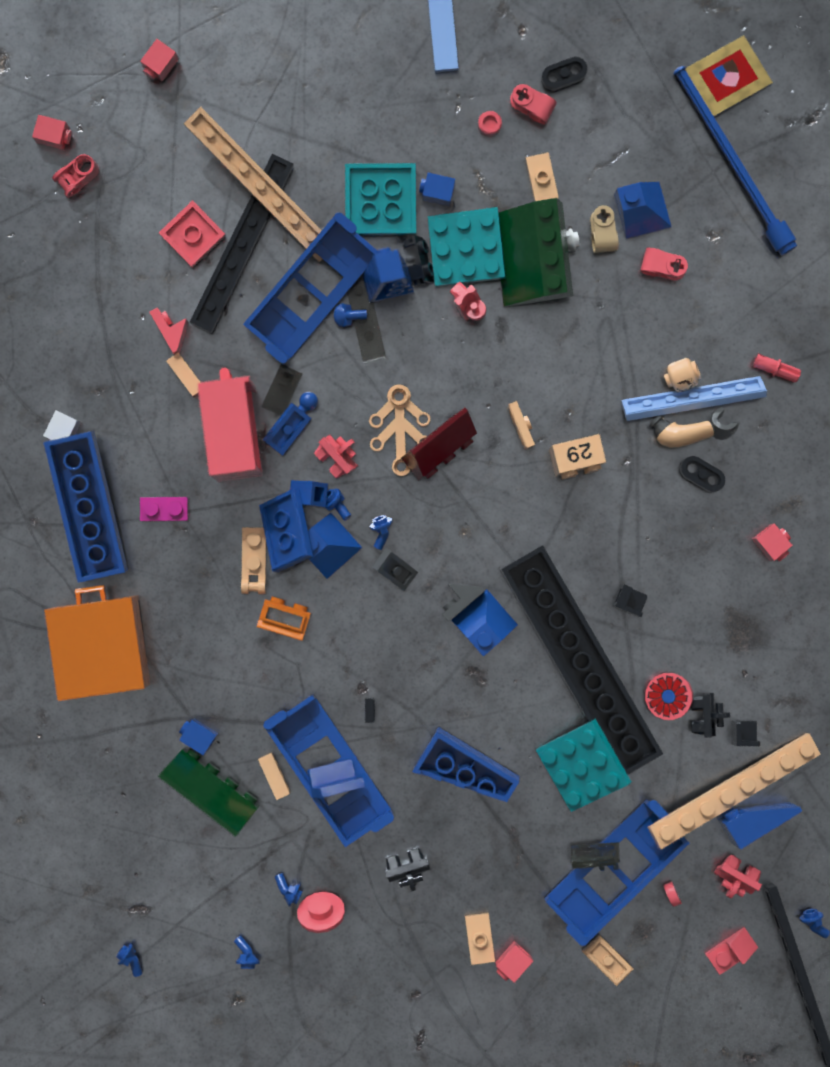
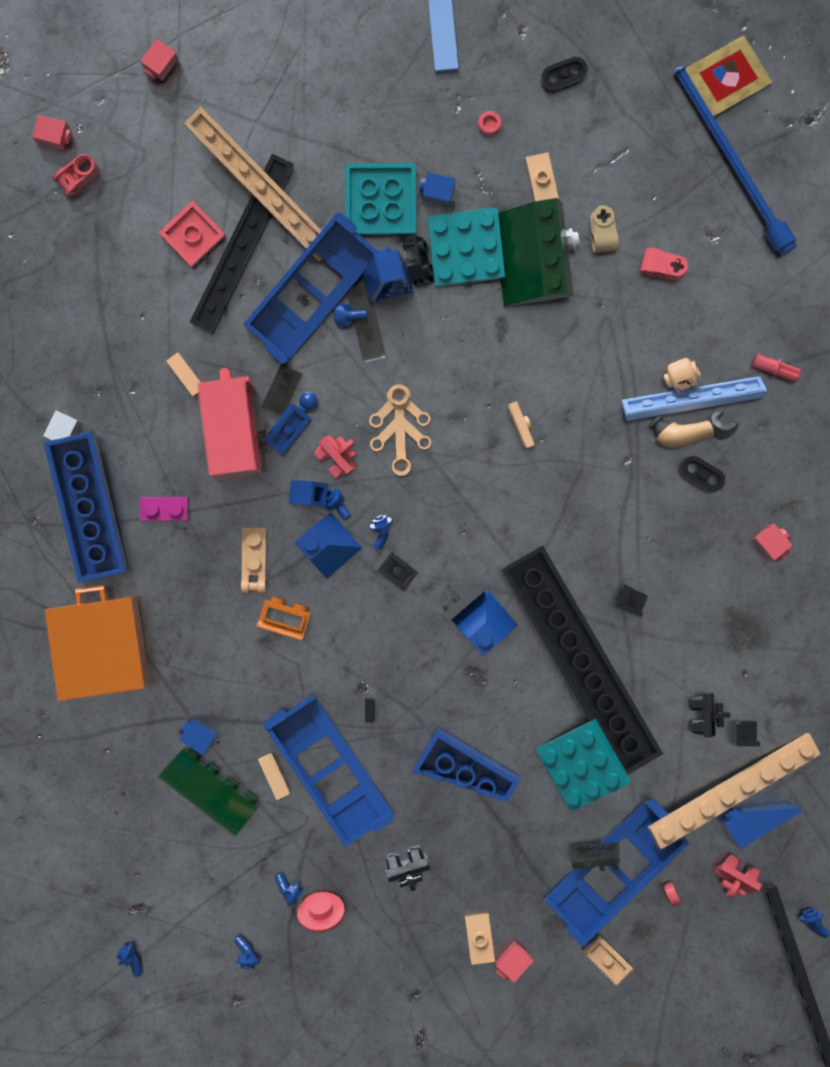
(173, 335): coral slope -> none
(285, 530): blue tile -> none
(334, 779): panel -> none
(441, 445): dark red slope -> none
(468, 302): coral hips -> none
(535, 104): coral piece -> none
(576, 456): light nougat brick -> none
(641, 209): blue slope -> none
(669, 696): tile -> none
(732, 950): coral slope -> none

